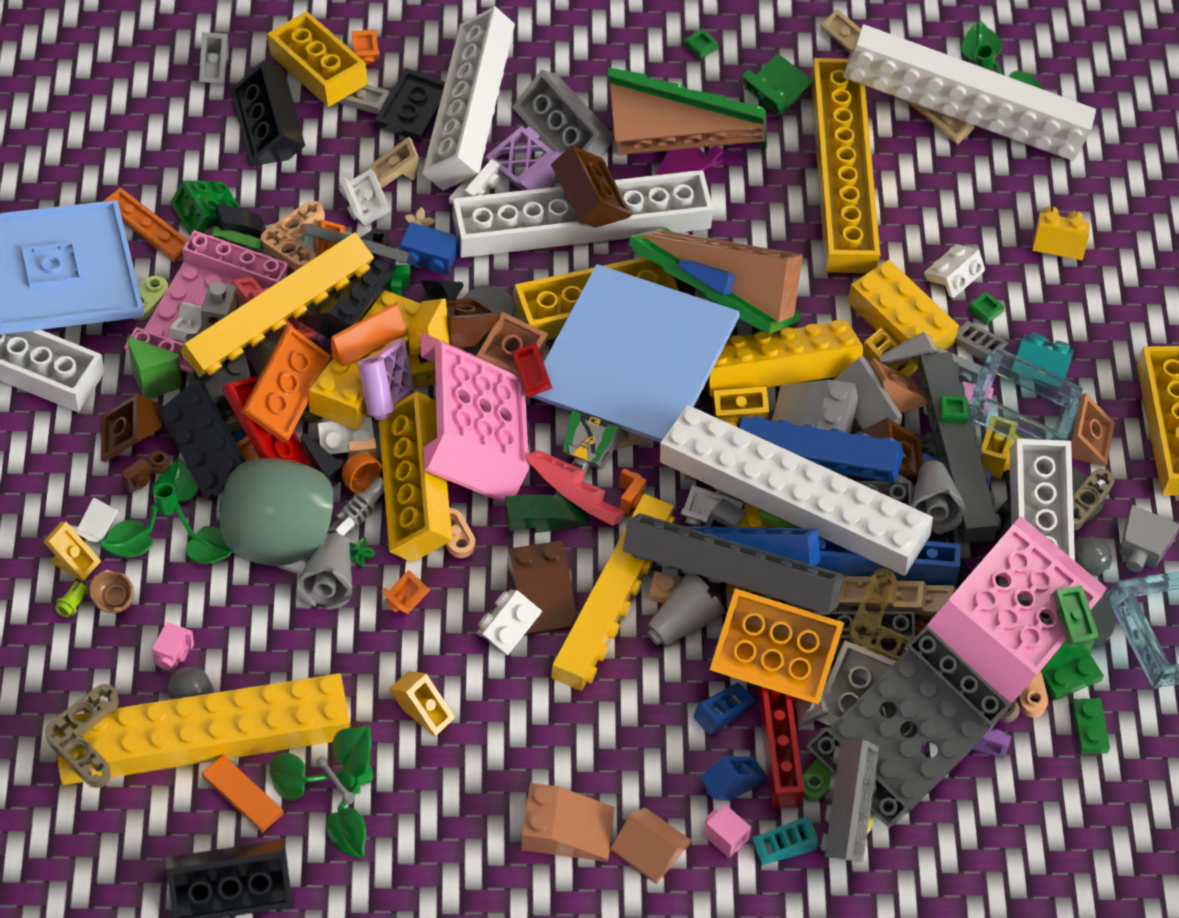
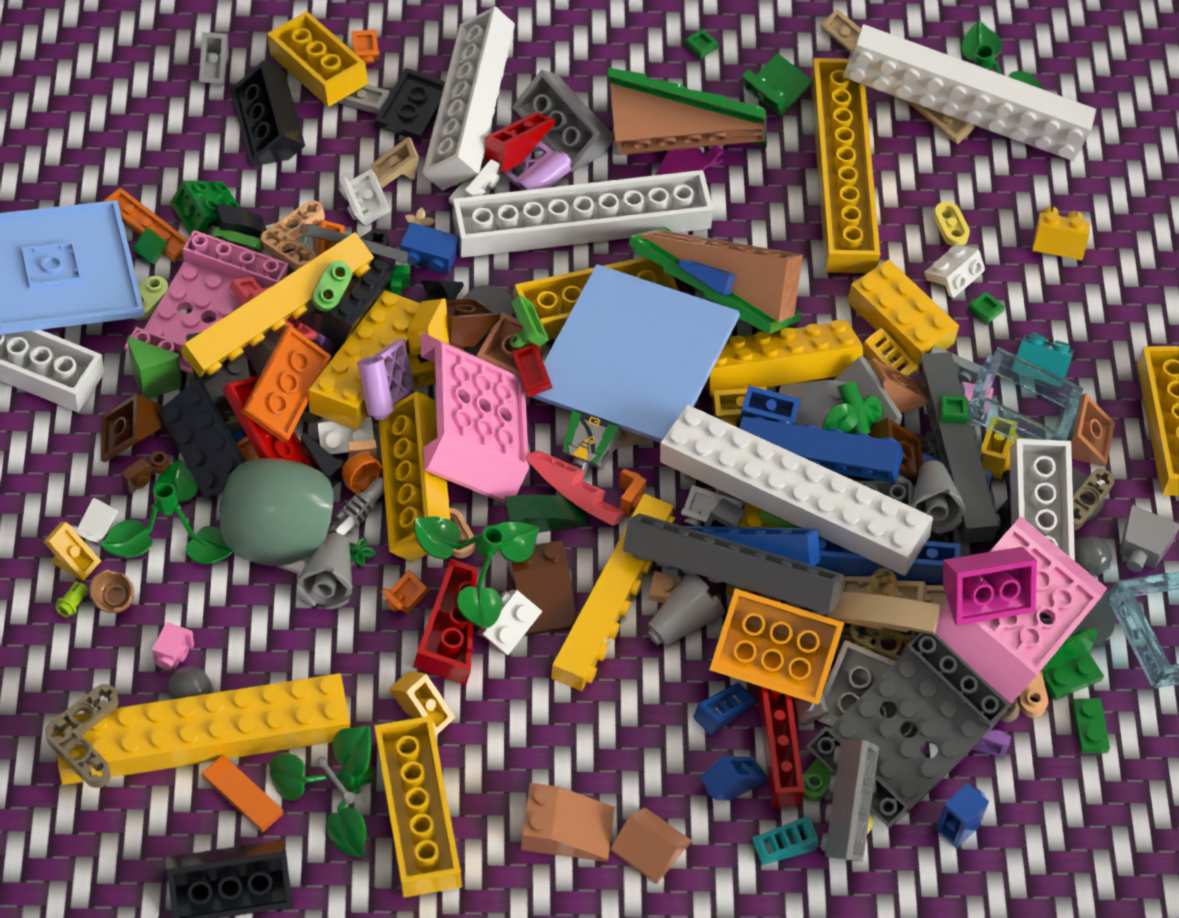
(150, 246): none -> green tile
(187, 322): white bracket -> none
(218, 303): light grey torso -> none
(332, 284): none -> bright green plate
(367, 335): orange slope -> none
(418, 807): none -> yellow brick
(448, 634): none -> red wedge
(513, 539): none -> green plant
(515, 142): none -> red slope
(529, 319): none -> bright green piece
(589, 188): reddish brown slope -> none
(726, 830): bright pink brick -> none
(769, 405): none -> blue brick
(854, 412): none -> green plant
(886, 612): none -> tan slope
(910, 350): light grey slope -> none
(953, 226): none -> light yellow plate
(962, 815): none -> blue brick
(974, 348): light grey slope -> none
(990, 585): none -> dark pink slope
(1075, 615): green plate -> none

